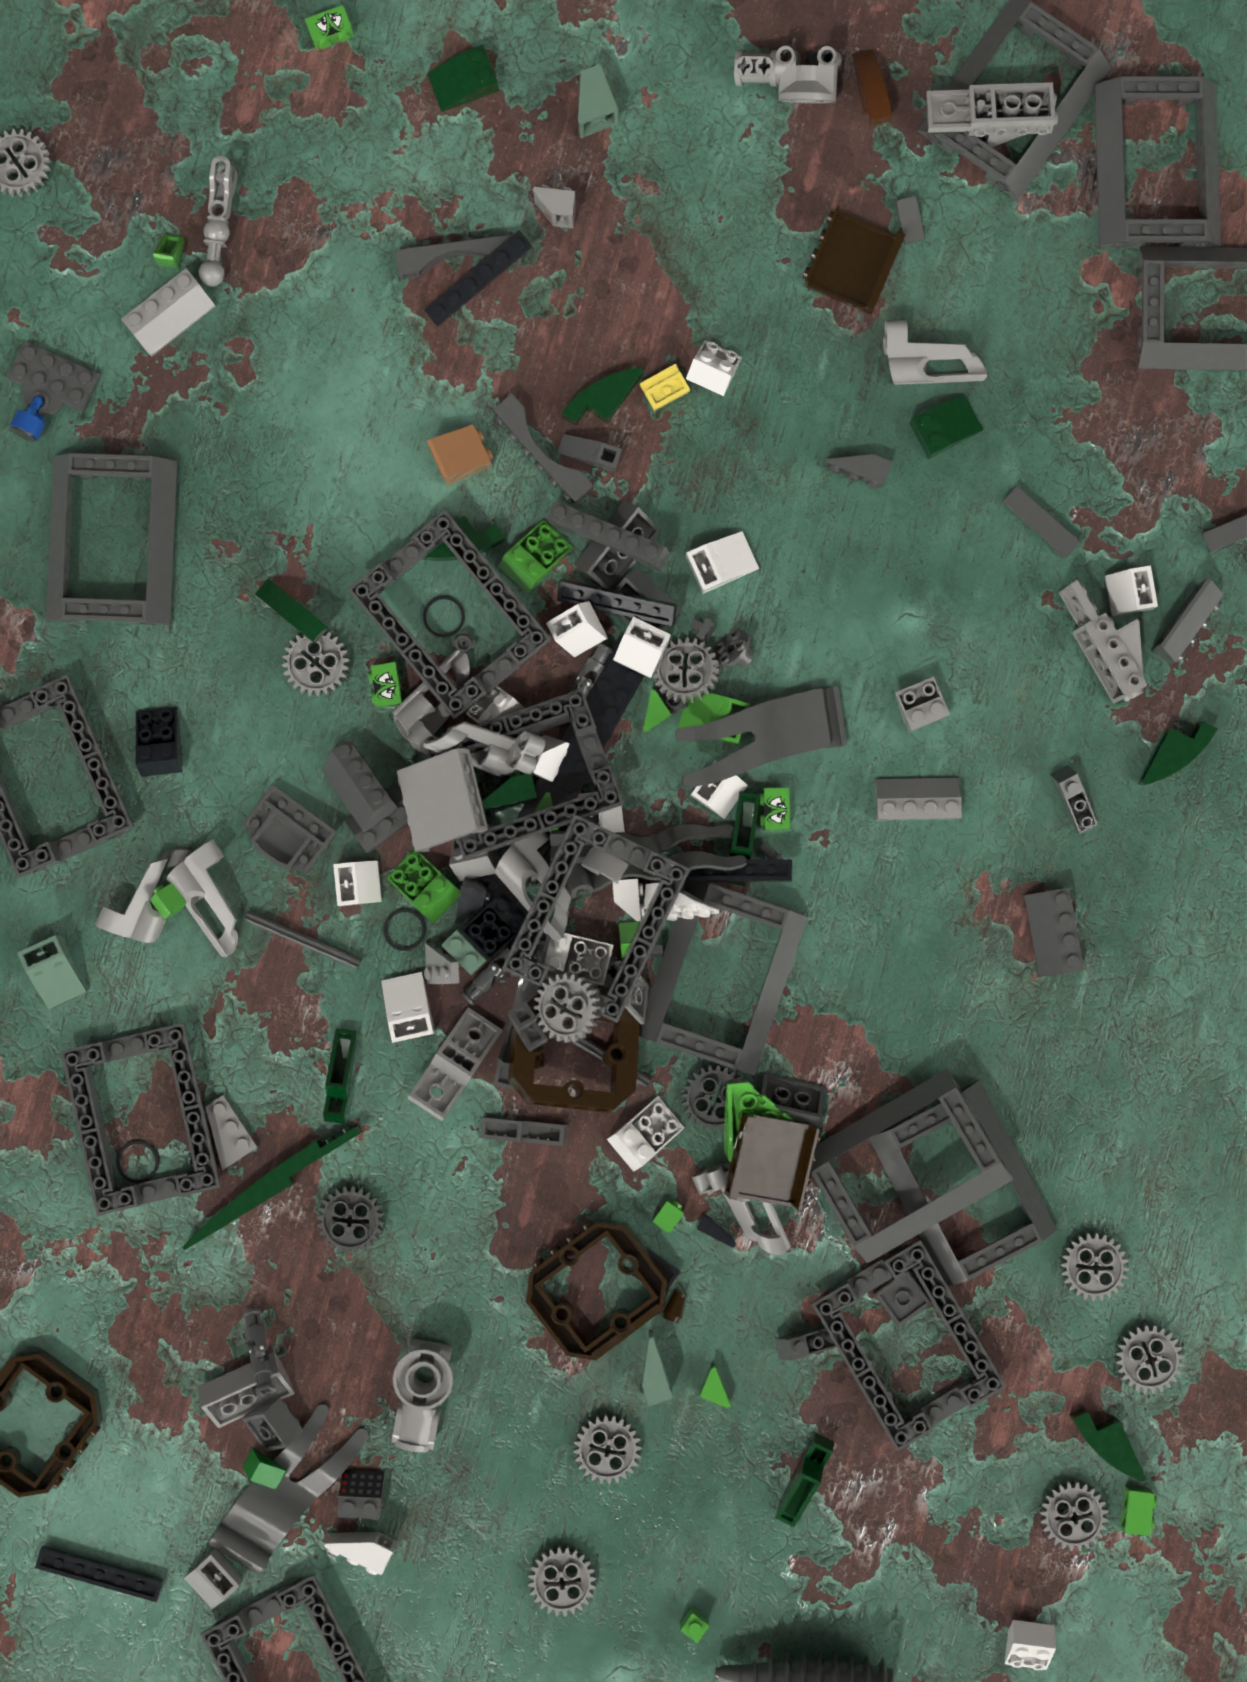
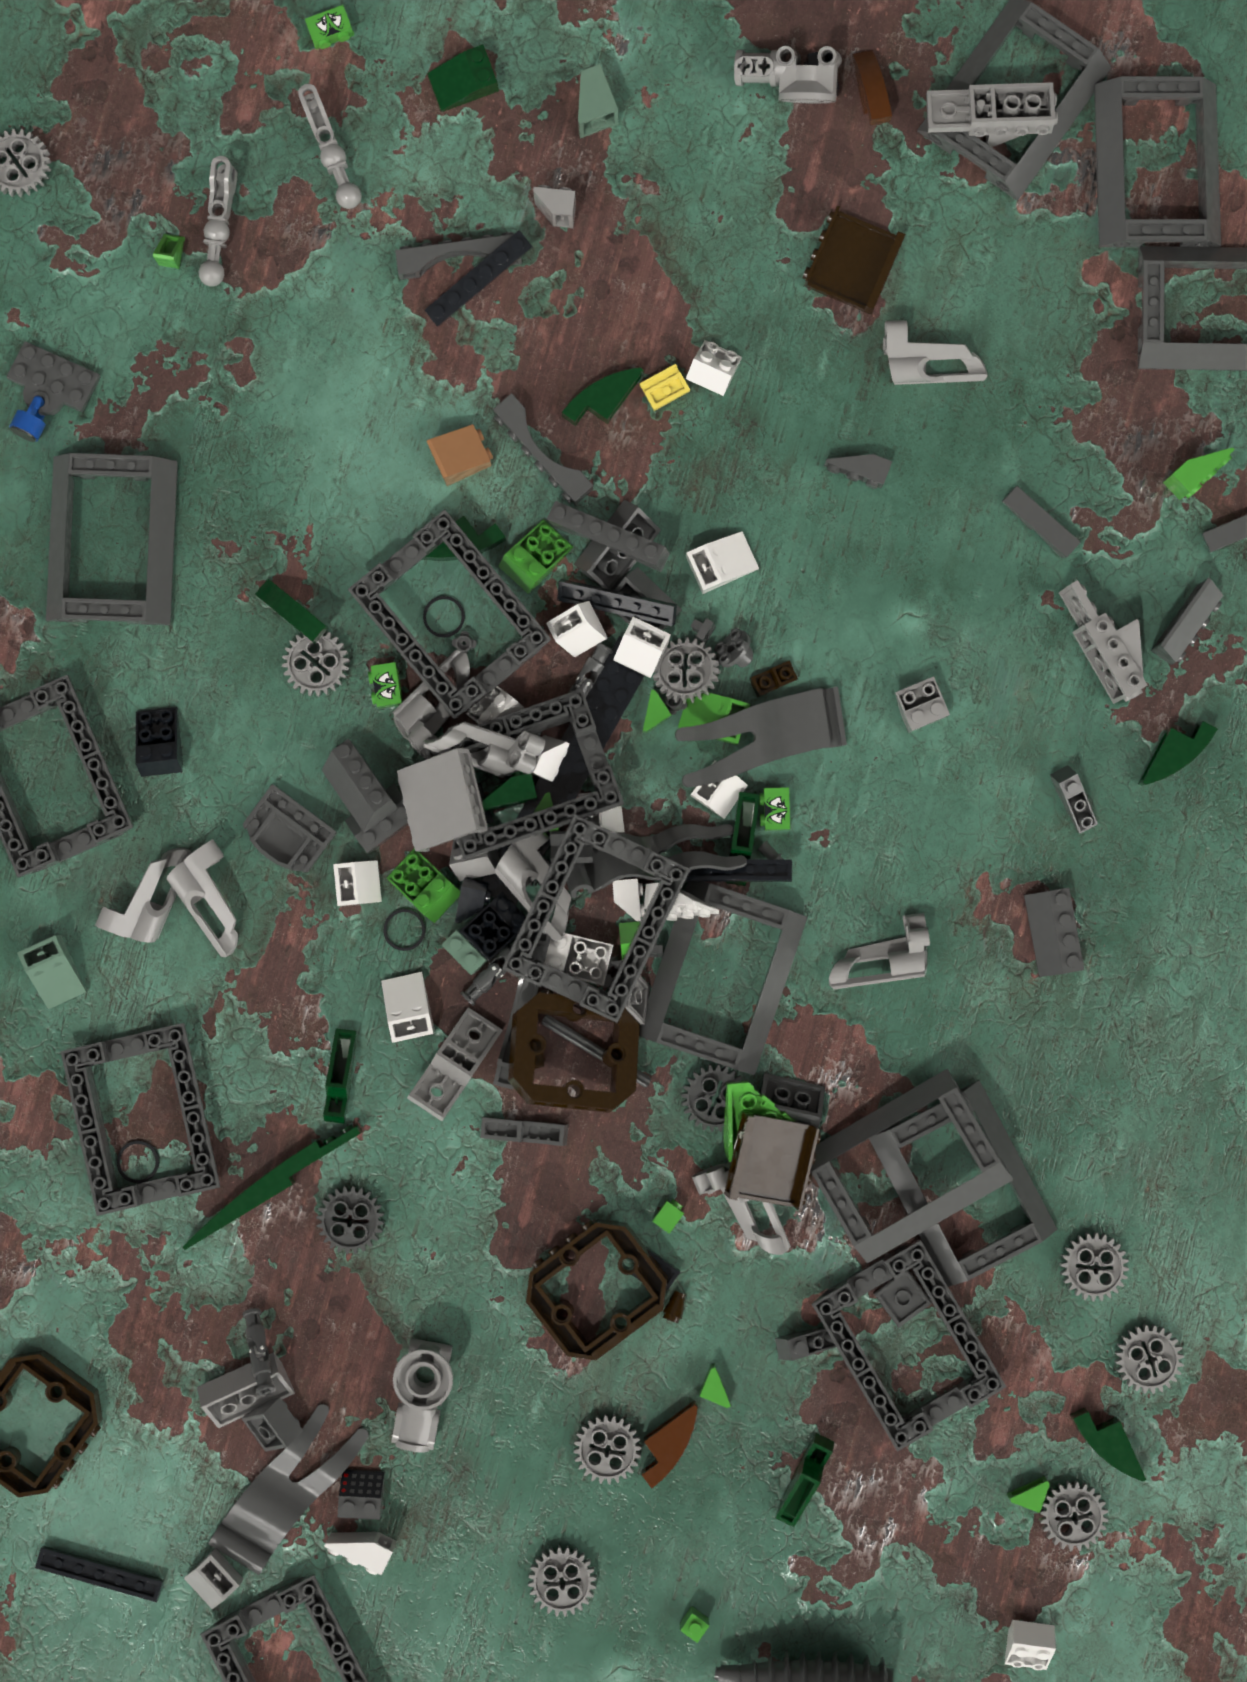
(167, 900): bright green brick -> none
(168, 312): light grey slope -> none
(229, 1132): light grey wing -> none
(263, 1470): green slope -> none
(302, 940): dark grey axle -> none
(332, 155): none -> light grey piece
(440, 967): light grey wing -> none
(527, 1027): dark grey slope -> none
(559, 1024): light grey gear -> none
(591, 452): dark grey slope -> none
(605, 864): light grey slope -> none
(645, 1134): white slope -> none
(655, 1382): sand green slope -> none
(669, 1443): none -> reddish brown slope
(712, 1229): black slope -> none
(773, 679): none -> dark brown slope
(905, 955): none -> light grey panel
(909, 219): dark grey slope -> none
(917, 799): light grey slope -> none
(945, 426): dark green slope -> none
(1030, 1495): none -> bright green slope
(1131, 591): white slope -> none
(1138, 1510): bright green brick -> none
(1187, 477): none -> bright green slope

